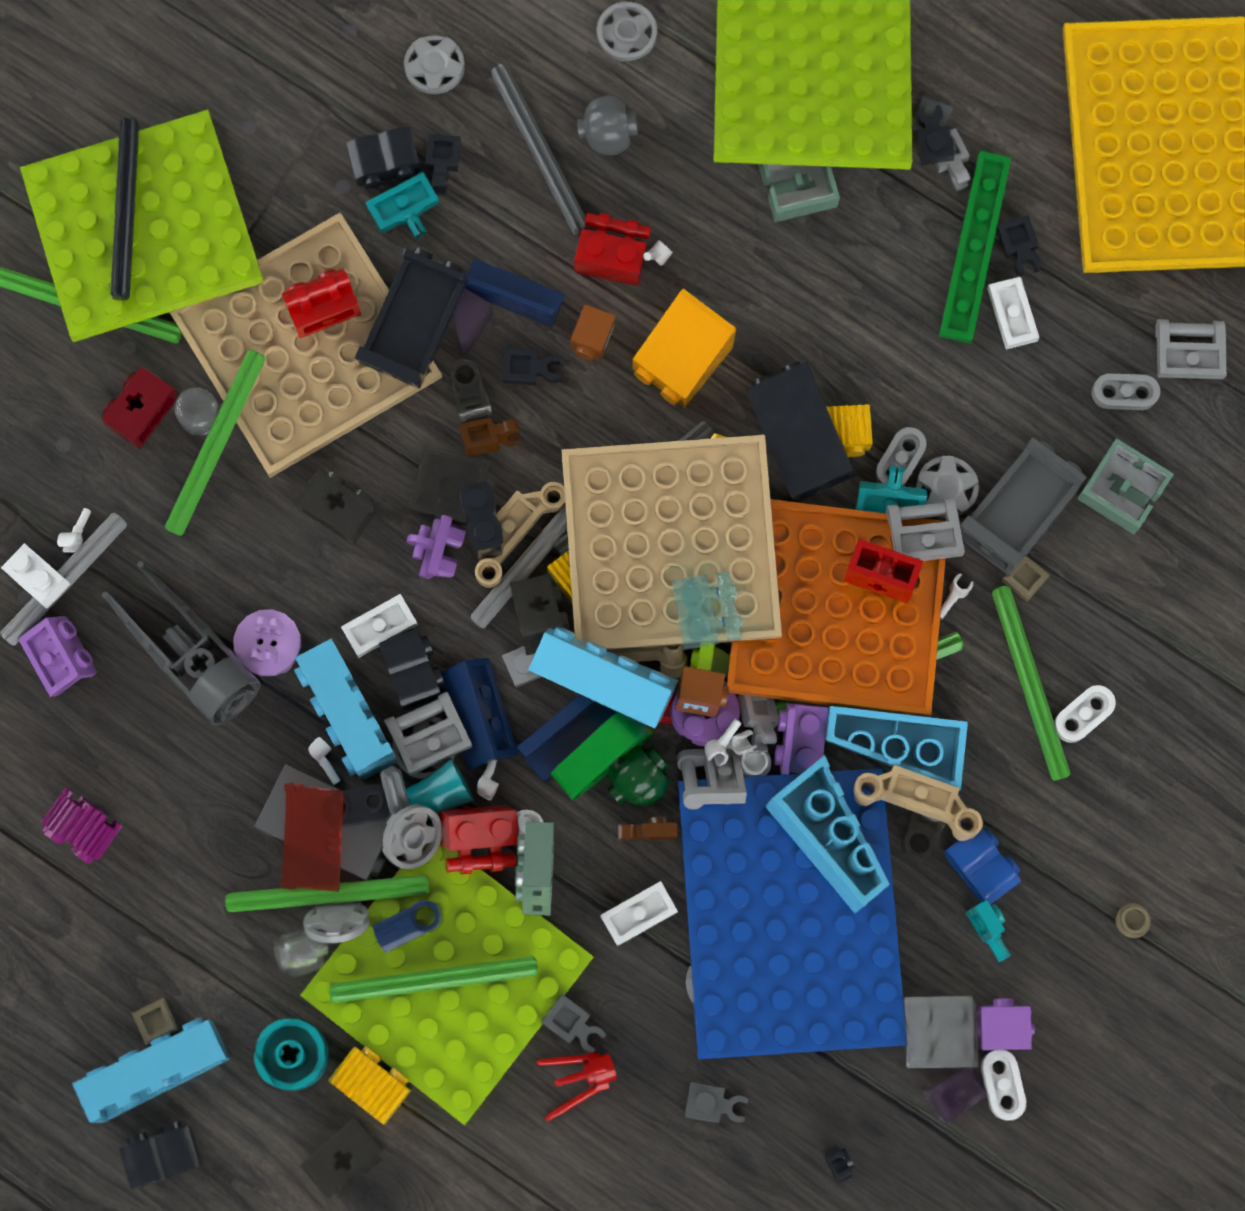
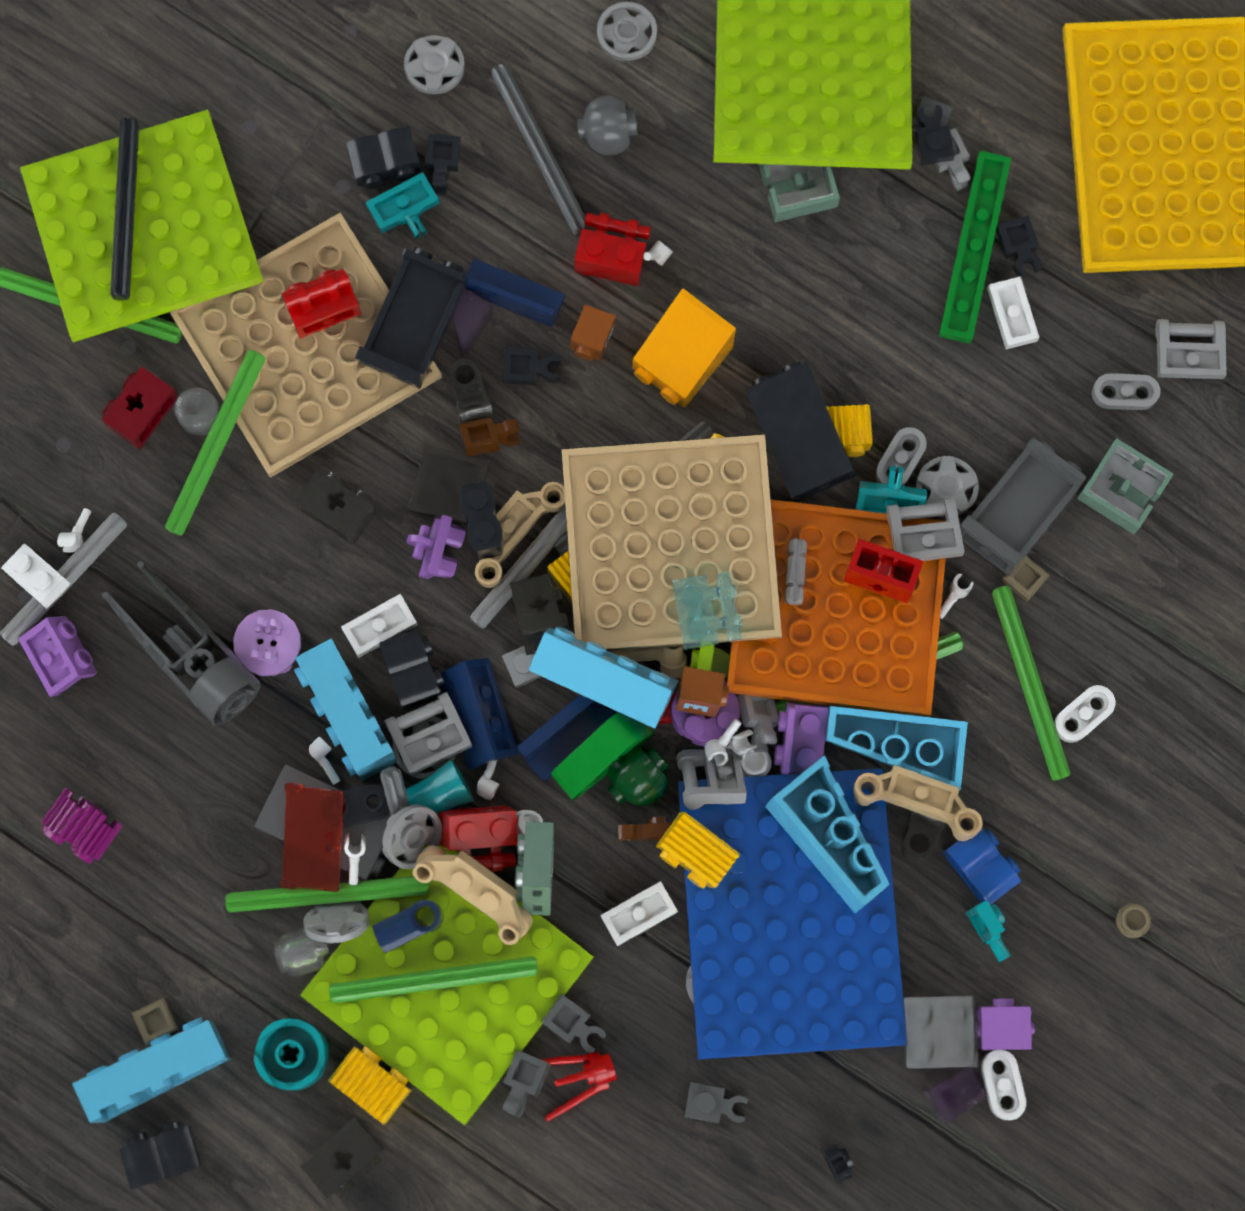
(354, 854): none -> white hand
(478, 887): none -> tan plate
(525, 1077): none -> dark grey plate
(697, 851): none -> yellow brick
(795, 571): none -> light grey axle

